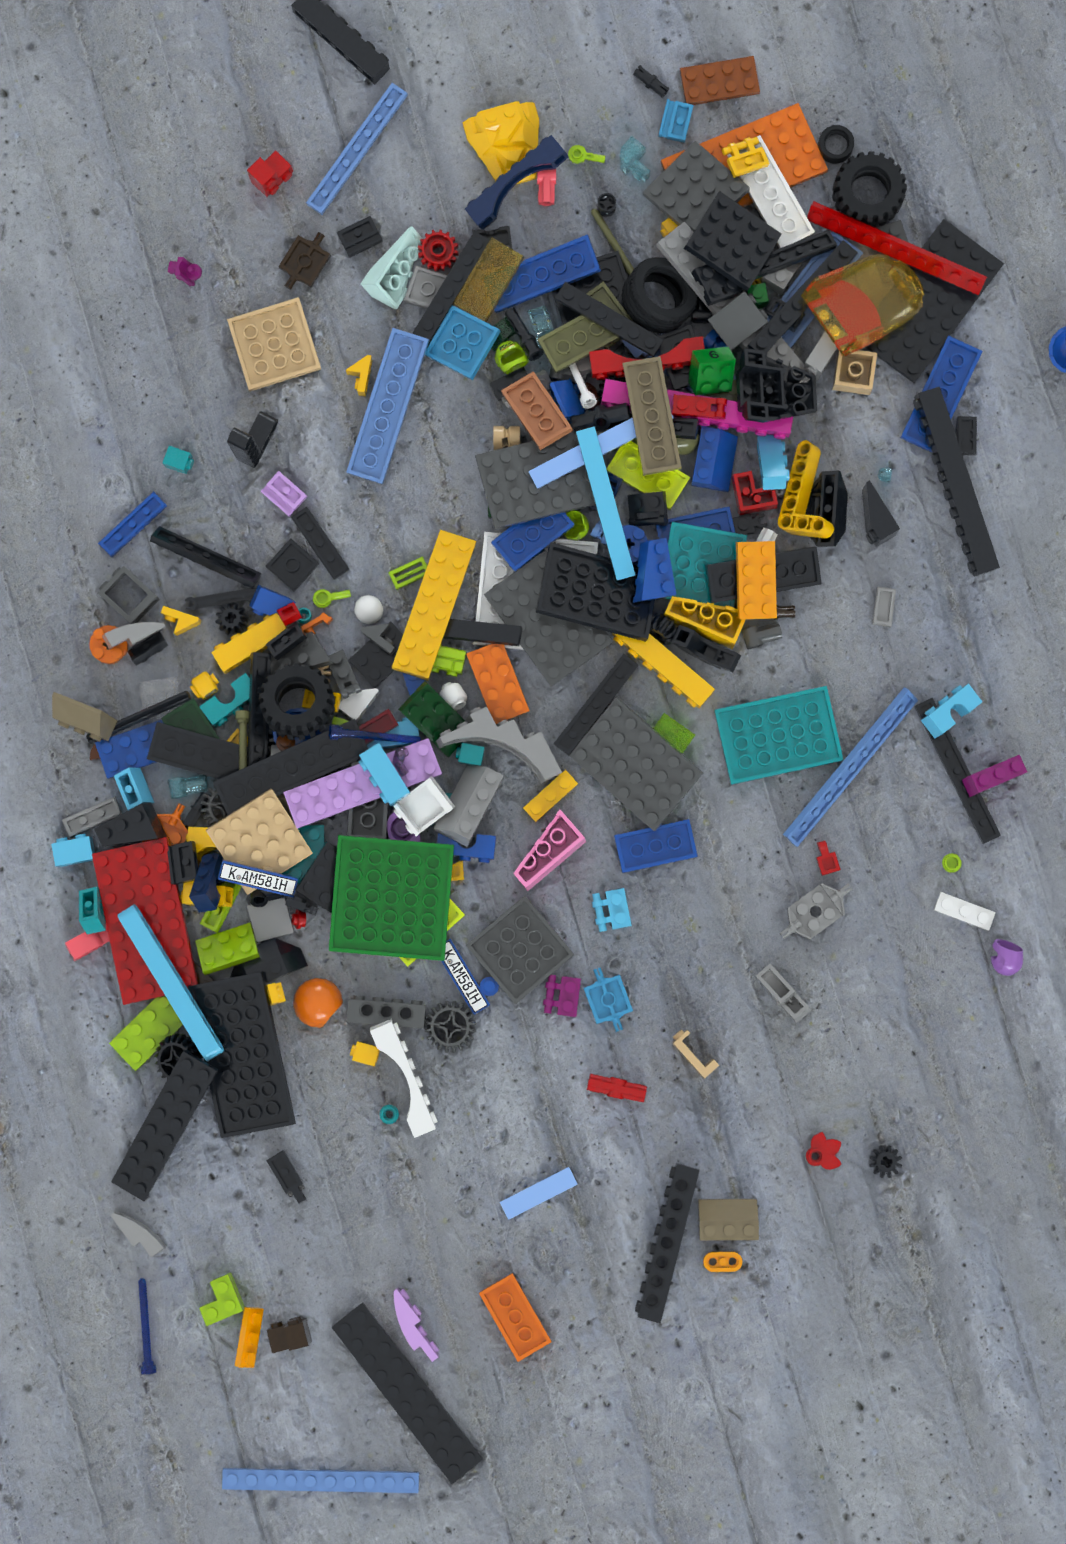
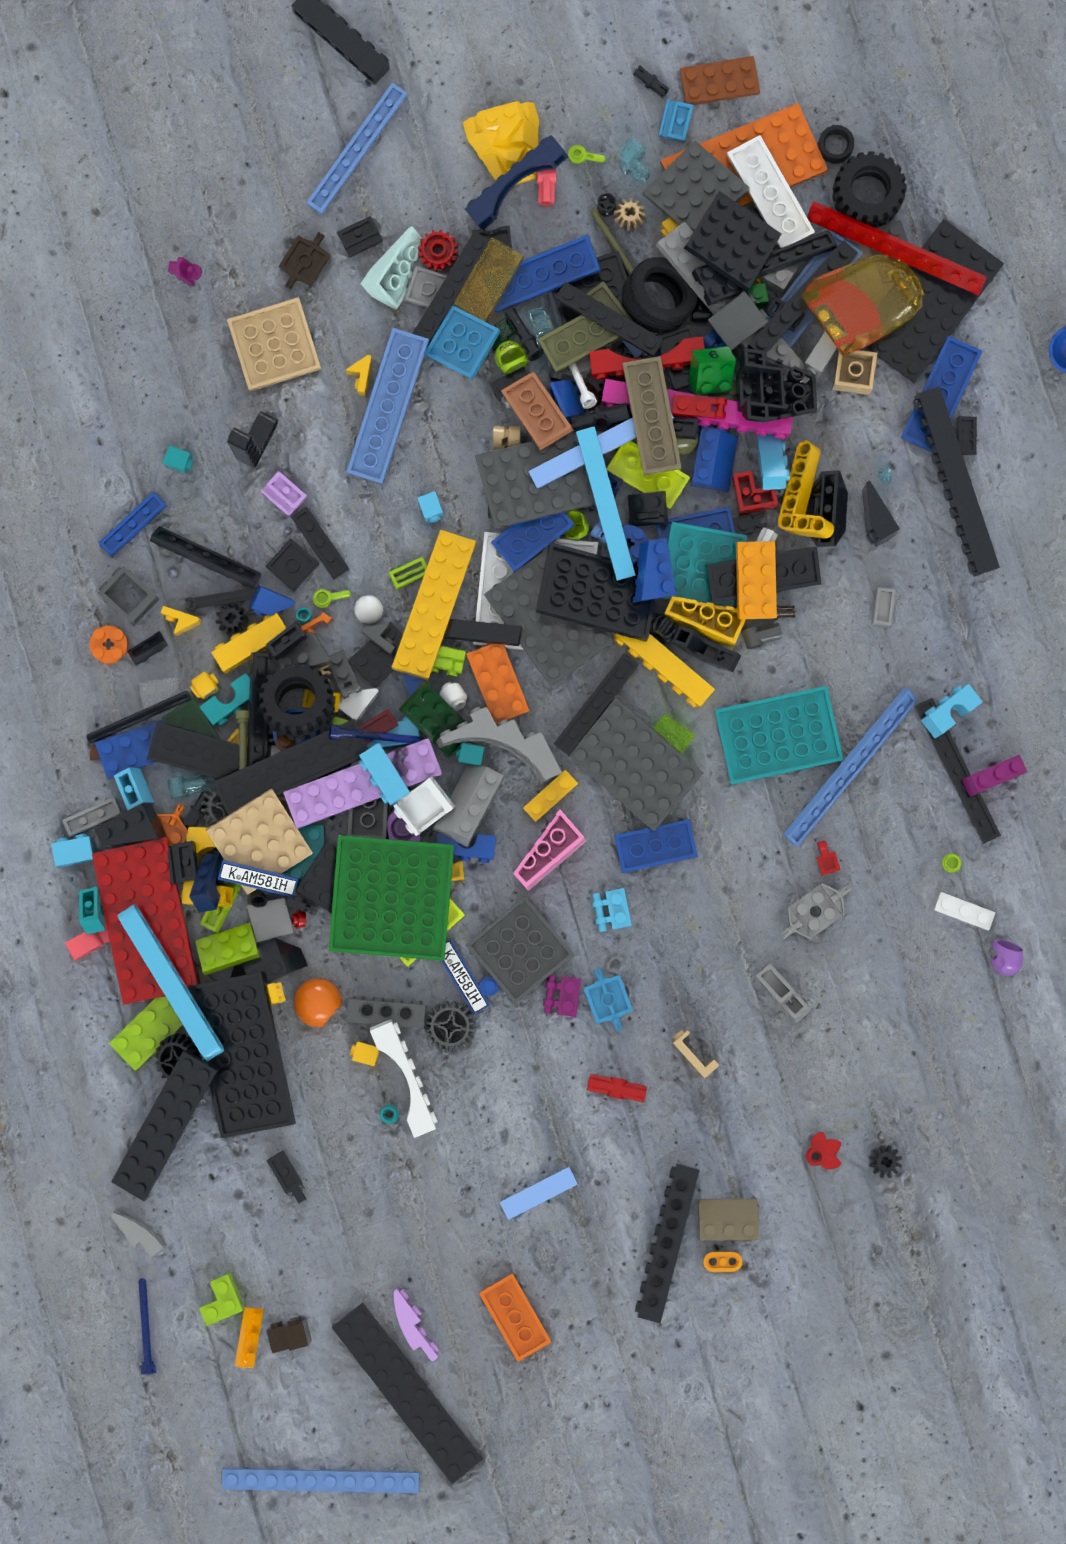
(82, 717): dark tan slope -> none
(131, 633): light grey slope -> none
(270, 173): red brick -> none
(289, 614): red plate -> none
(430, 507): none -> medium azure brick
(627, 208): none -> tan gear
(748, 161): yellow plate -> none

